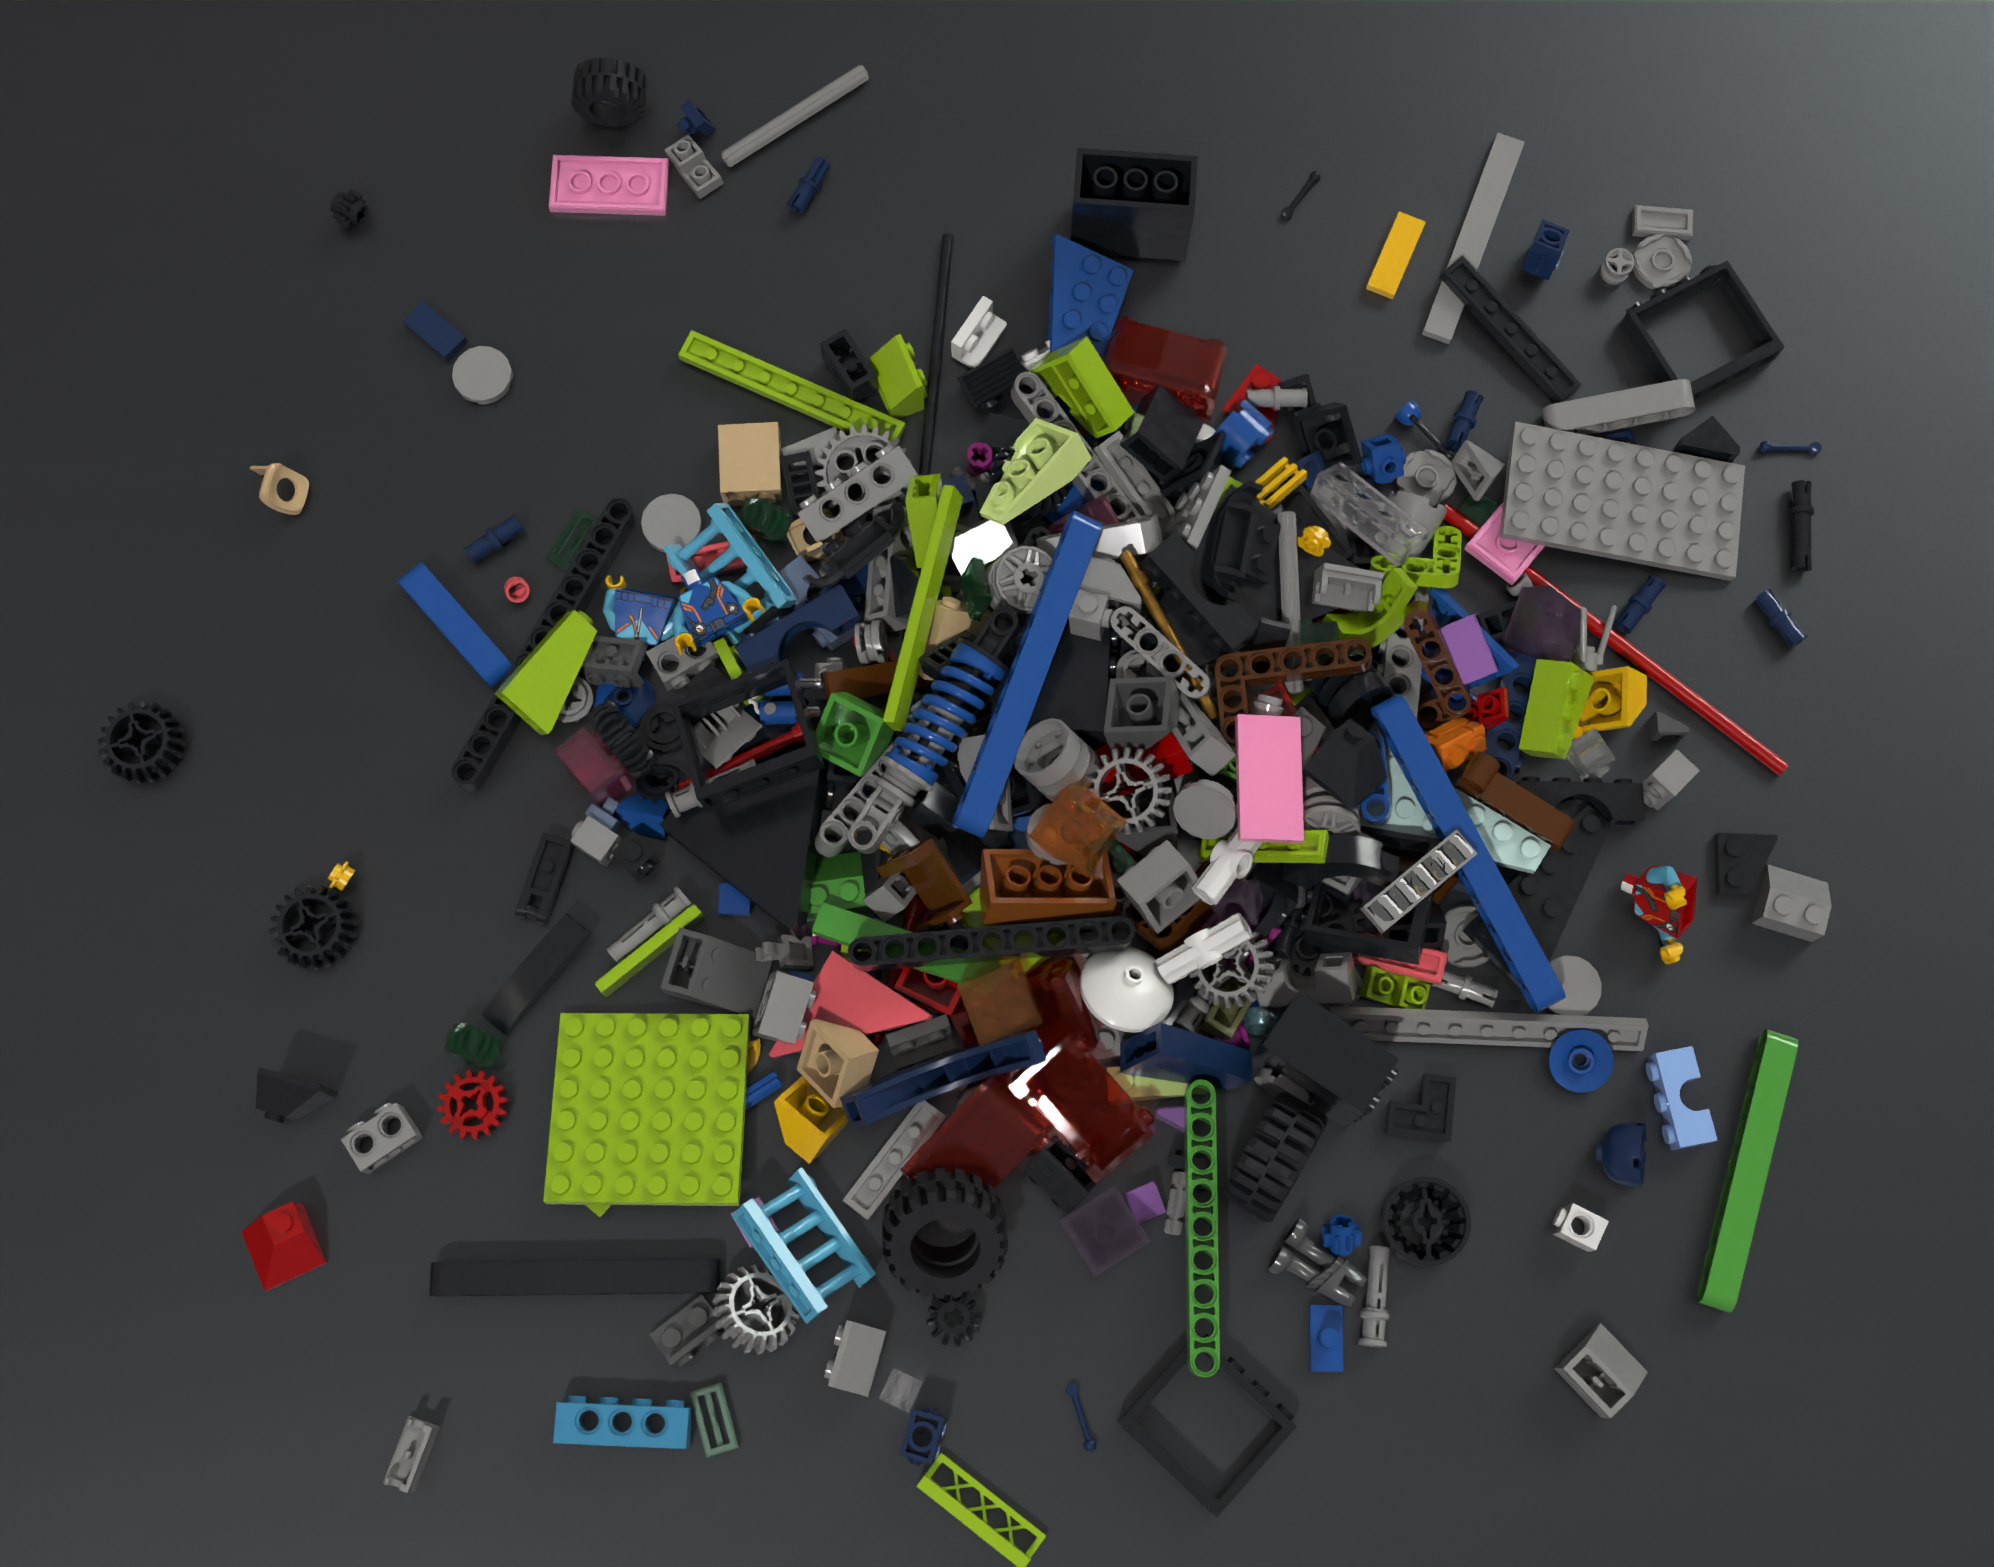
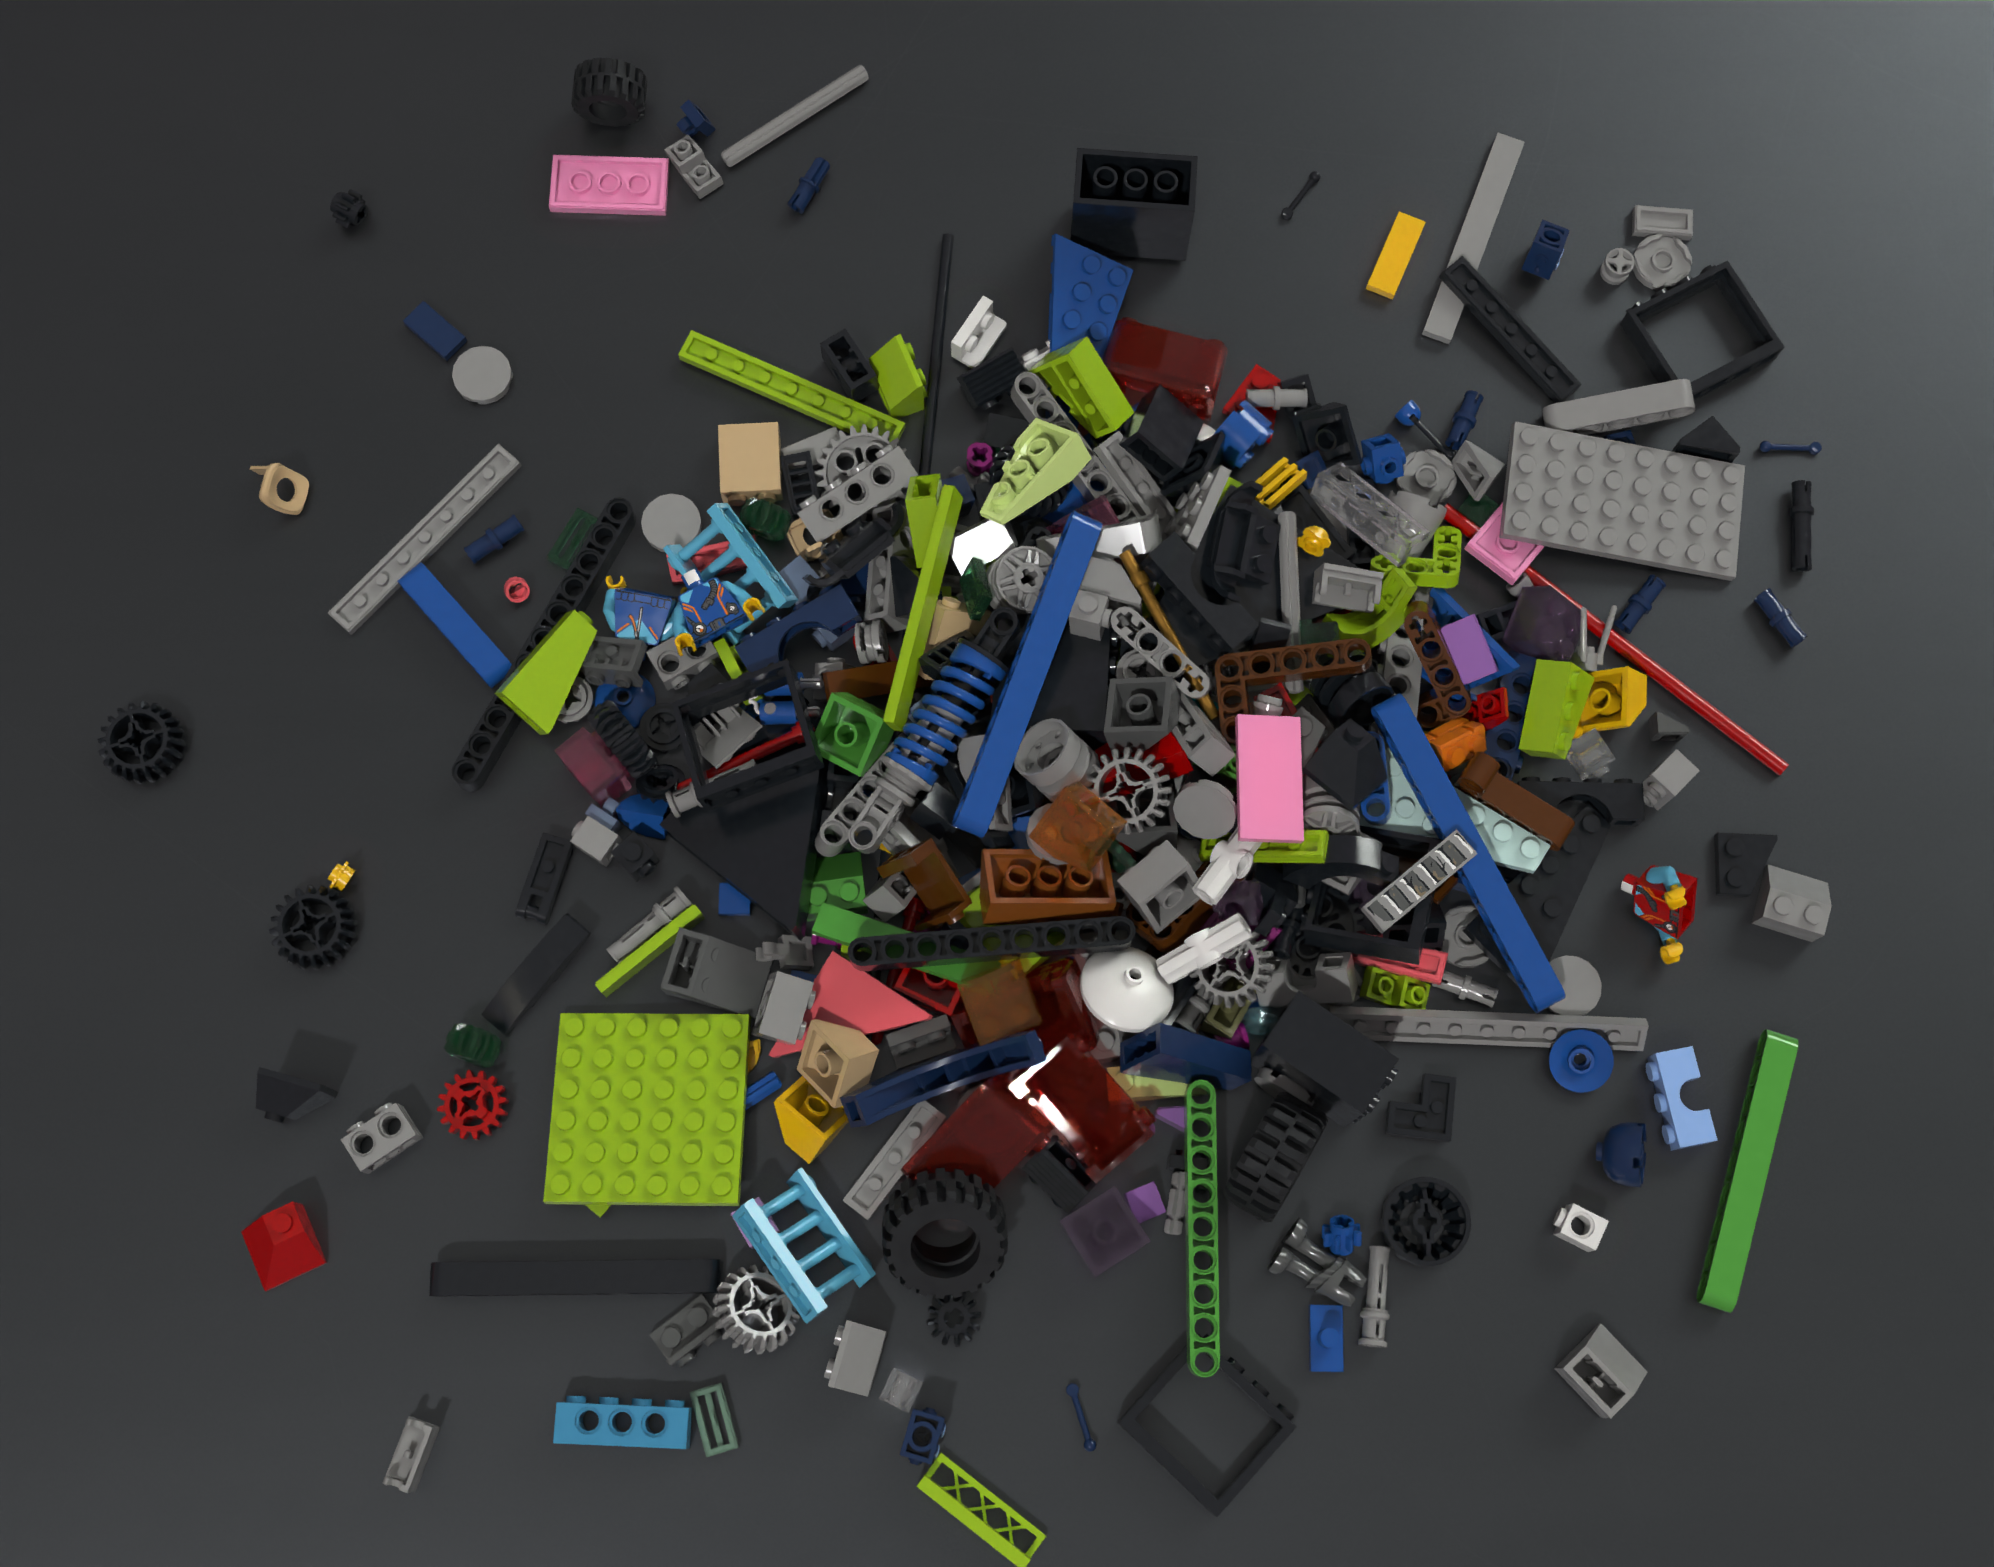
(424, 538): none -> light grey tile

